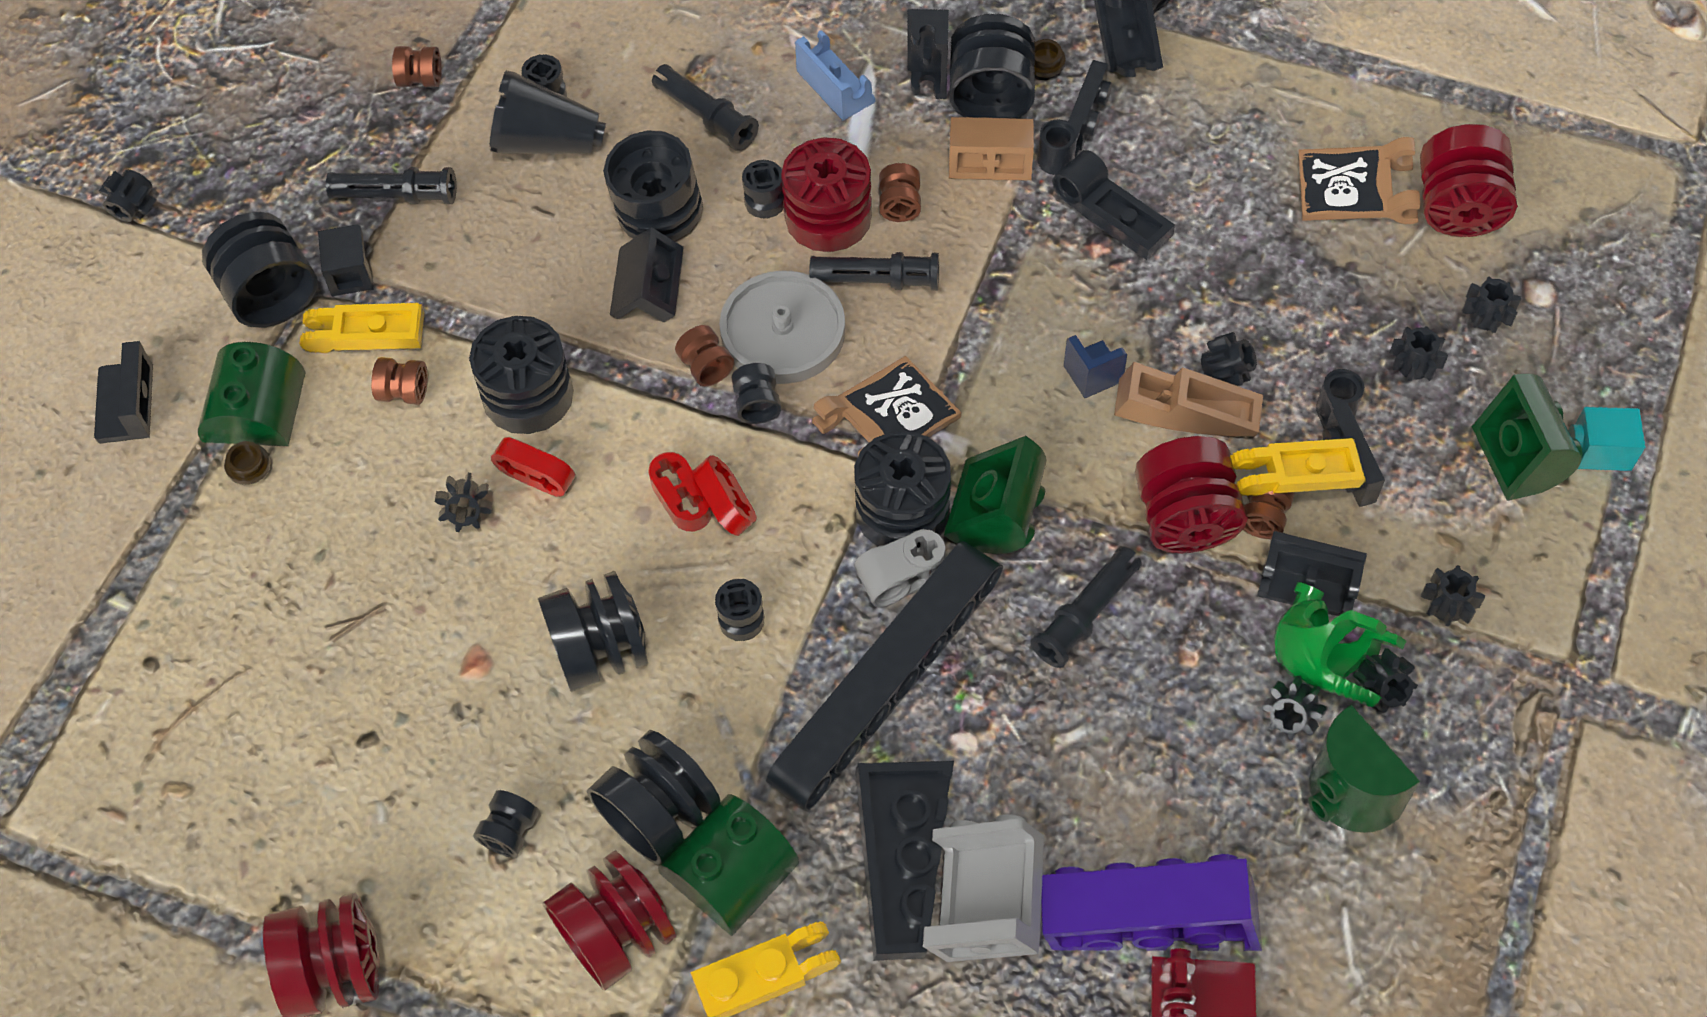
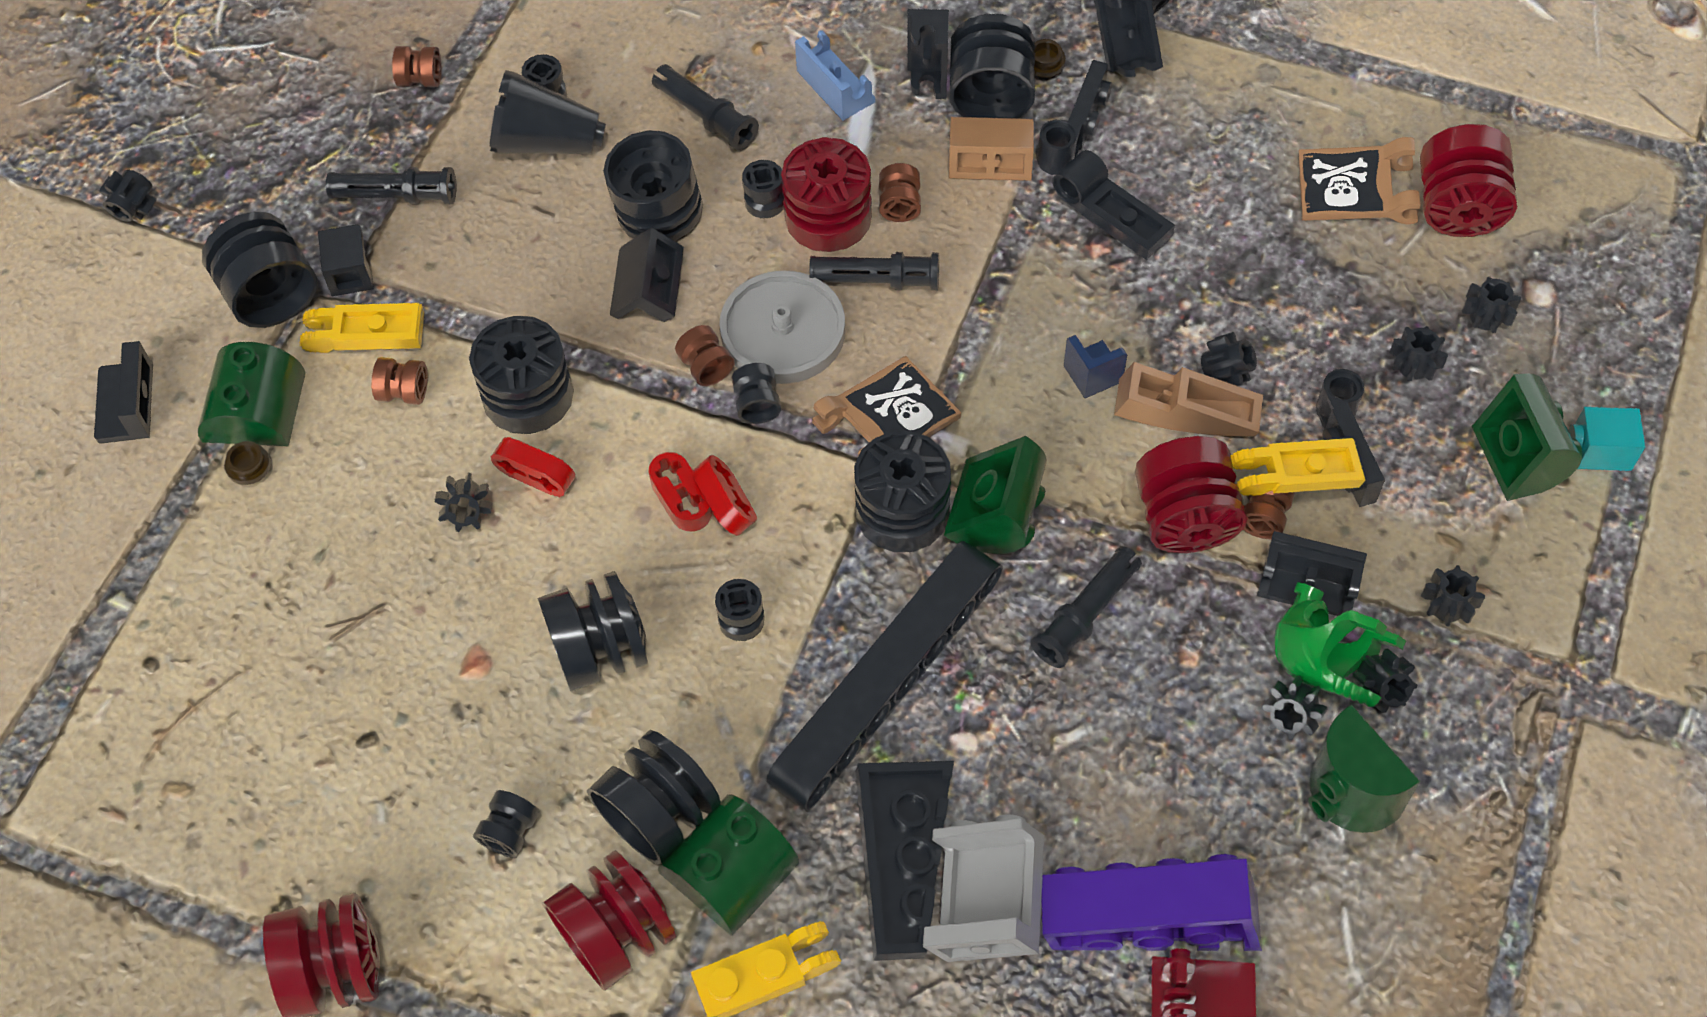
(899, 567): light grey piece -> none

